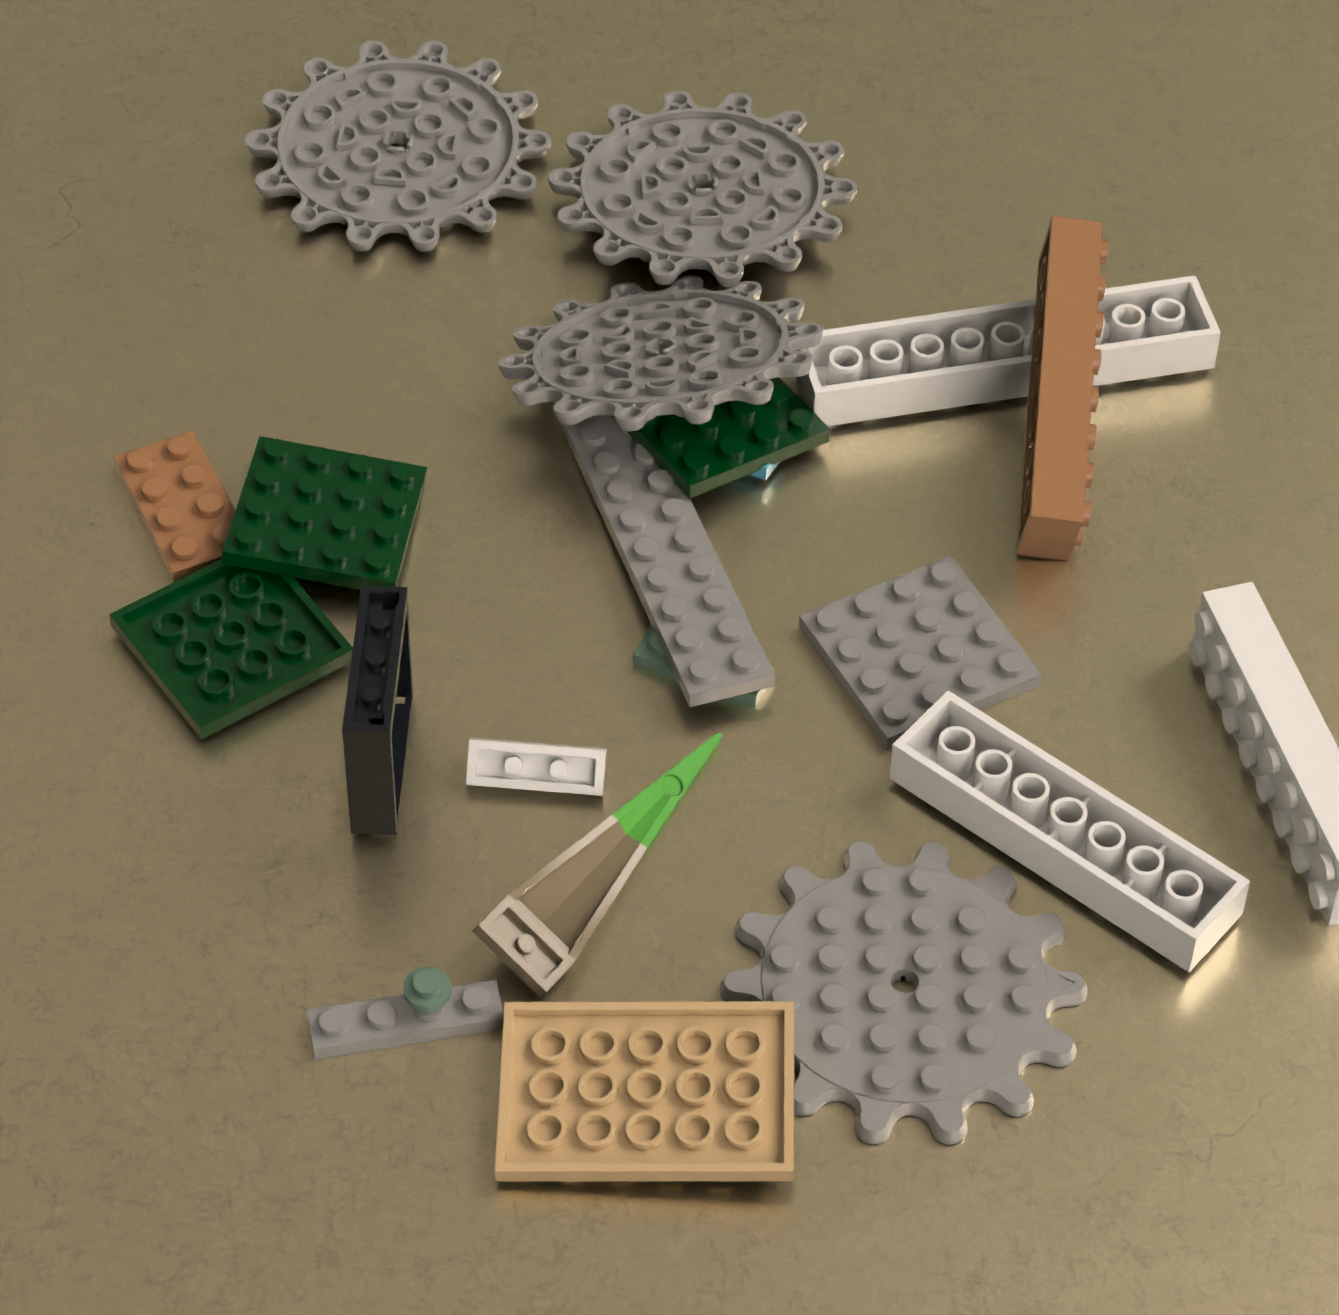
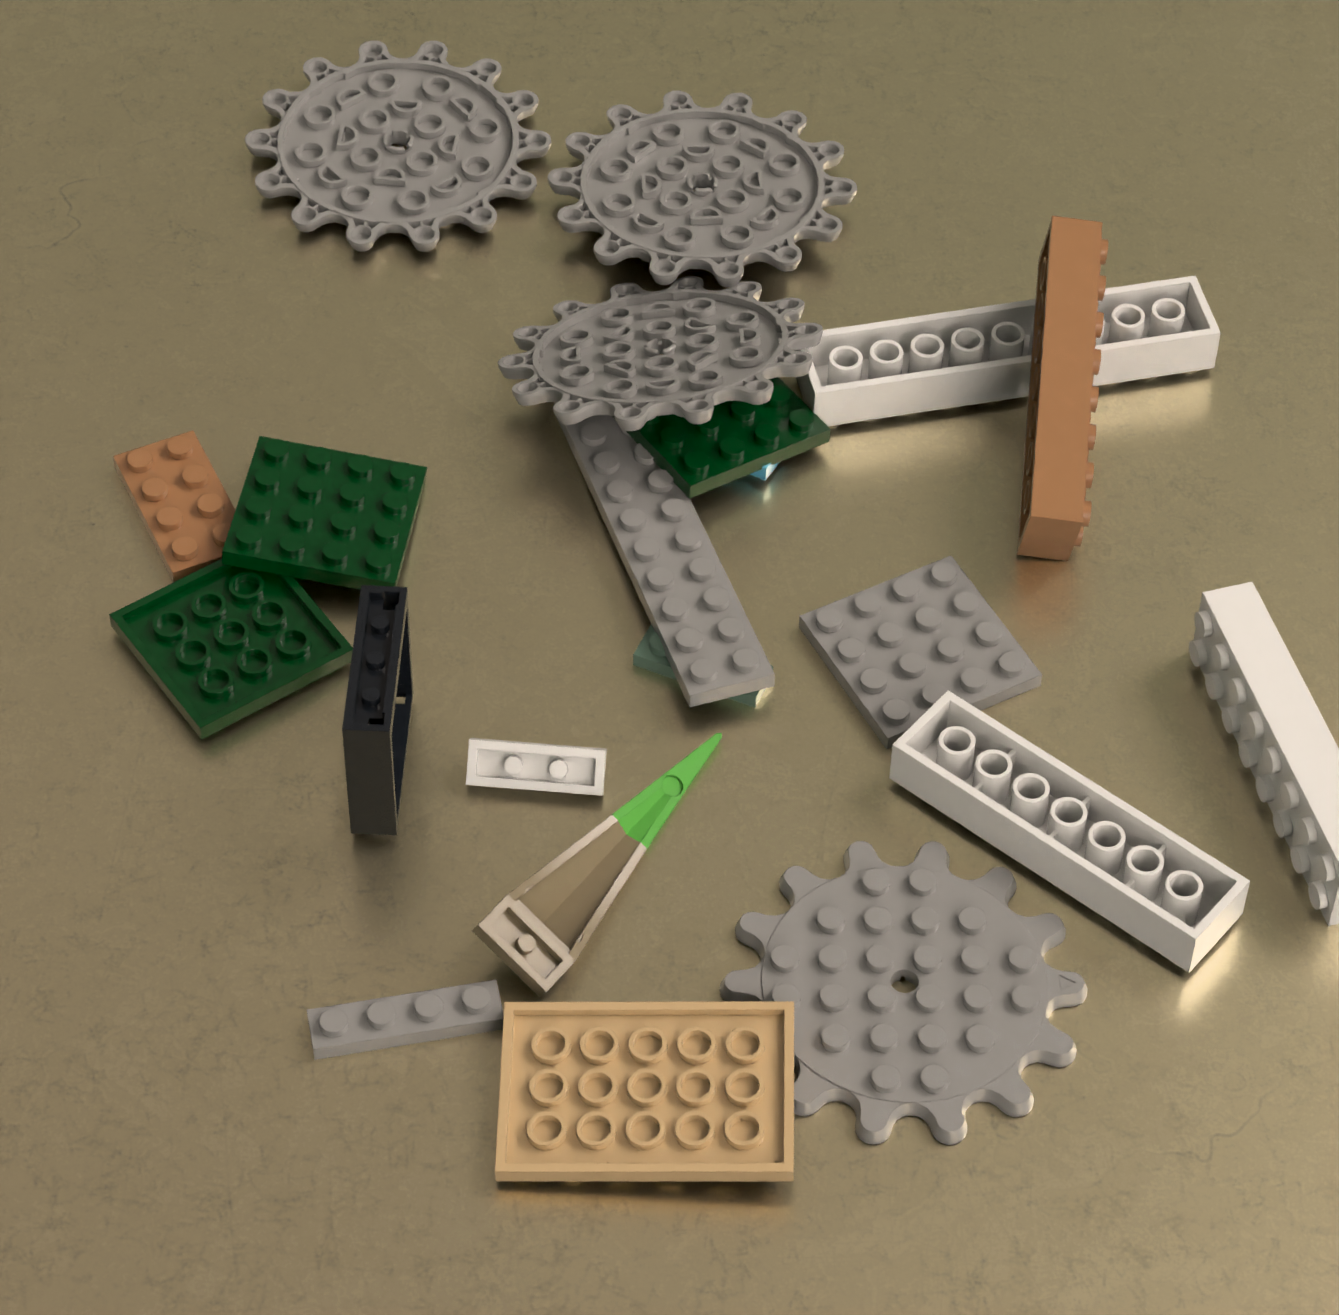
(427, 989): sand green plate -> none

